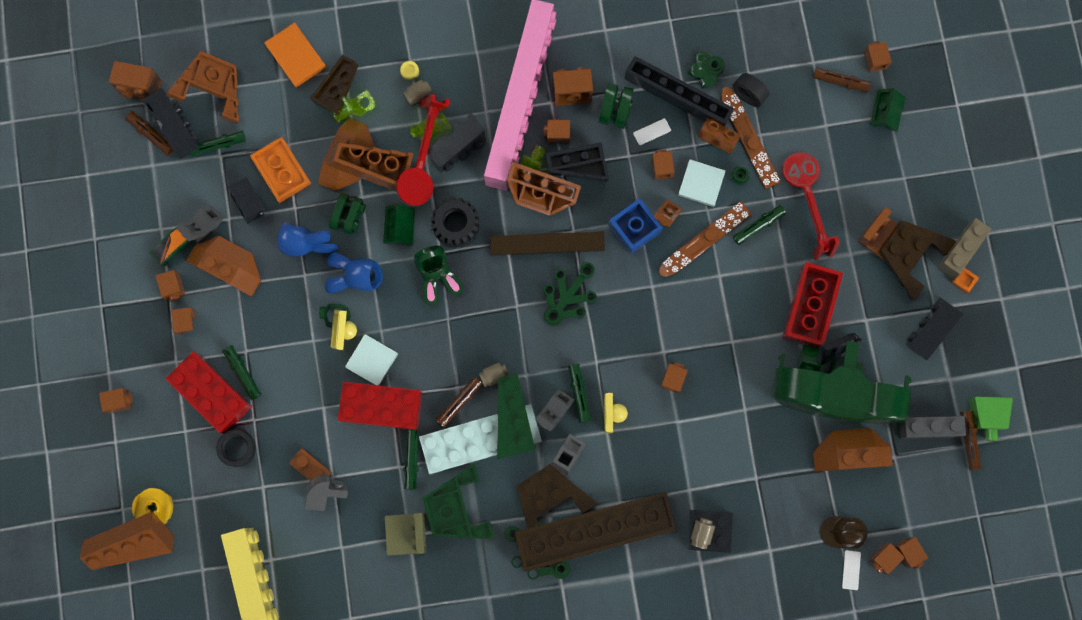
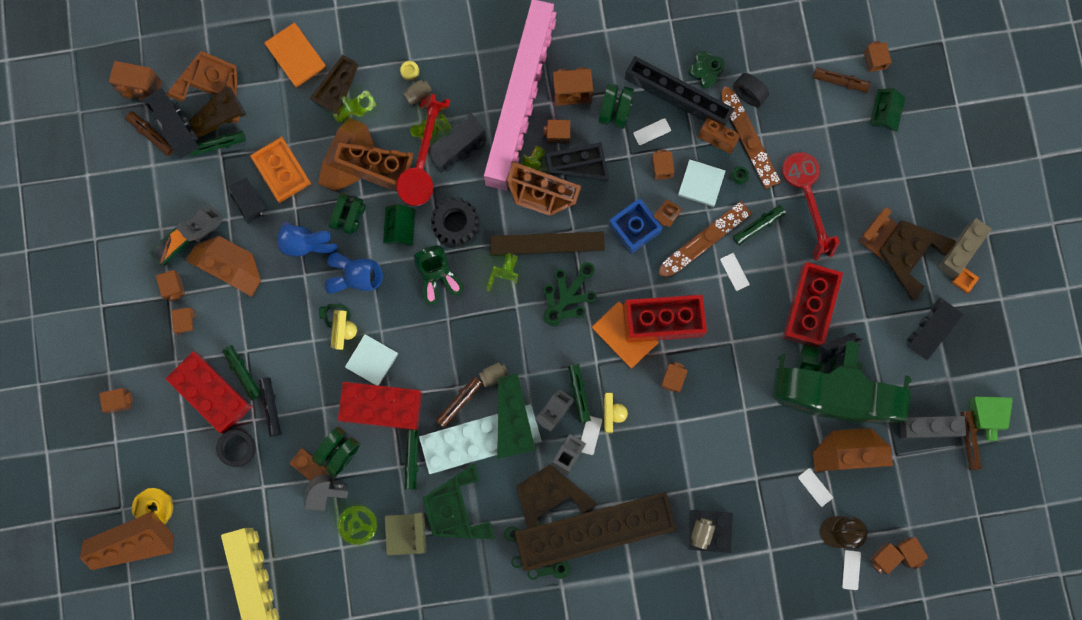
(217, 111): none -> dark brown wing
(268, 398): none -> black pin
(336, 451): none -> dark green wheel
(347, 535): none -> clear neon green piece
(504, 272): none -> clear neon green bracket
(591, 434): none -> white sticker
(612, 331): none -> orange tile
(664, 318): none -> red brick
(734, 271): none -> white sticker
(815, 487): none -> white sticker

